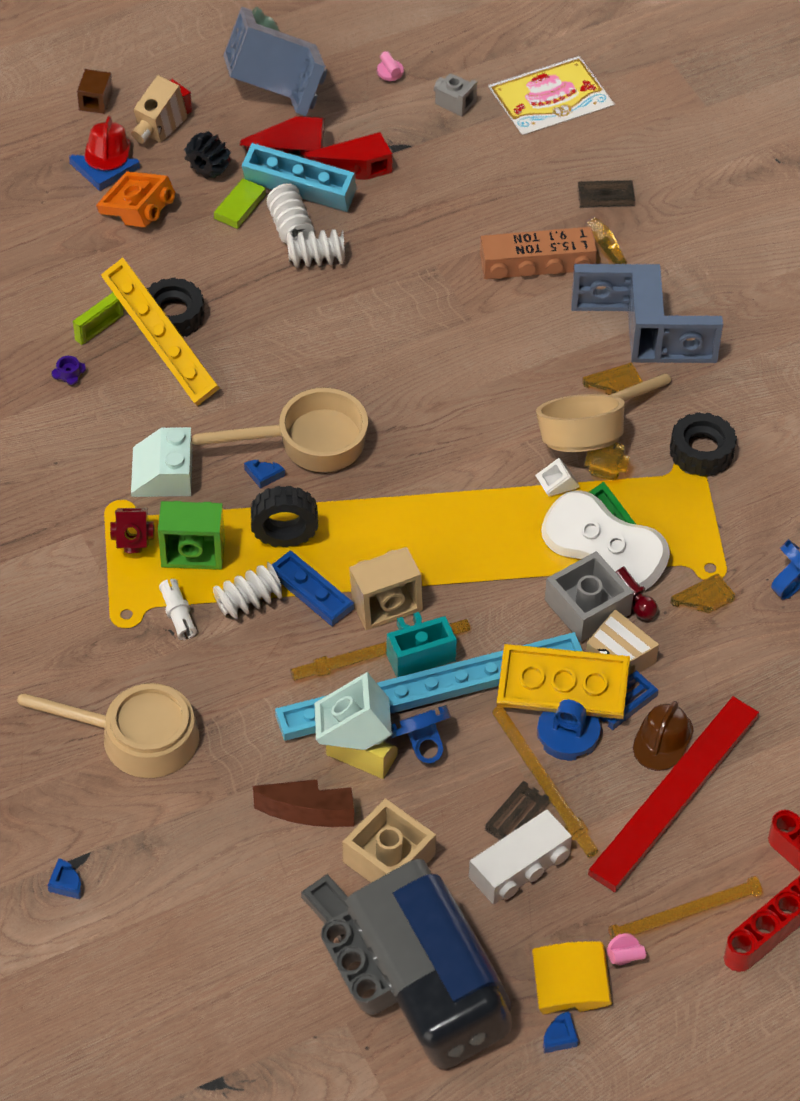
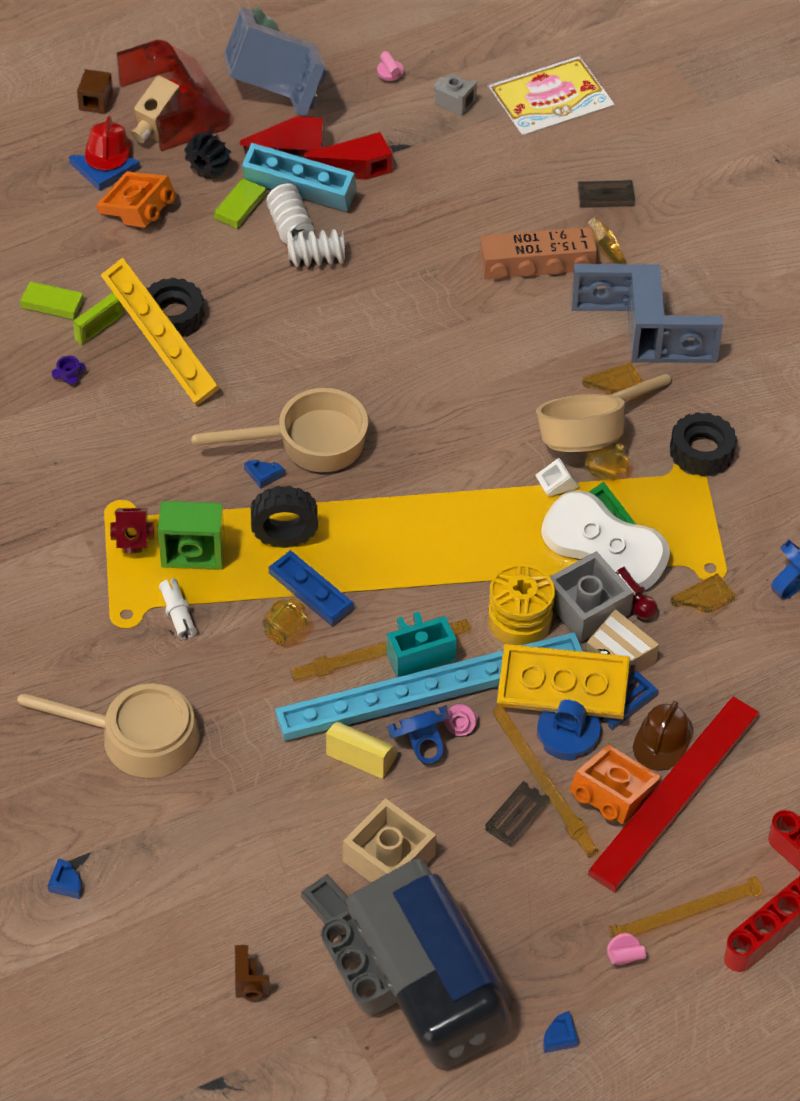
(51, 300): none -> lime tile
(163, 464): light aqua slope -> none
(199, 106): none -> clear red windscreen
(247, 983): none -> reddish brown bracket
(248, 590): white piece -> none
(285, 621): none -> clear yellow head
(305, 803): copper slope -> none
(354, 715): light aqua slope -> none
(386, 588): tan brick -> none
(461, 720): none -> bright pink plate
(520, 857): white brick -> none
(521, 604): none -> yellow wheel
(571, 976): yellow slope -> none
(613, 784): none -> orange plate

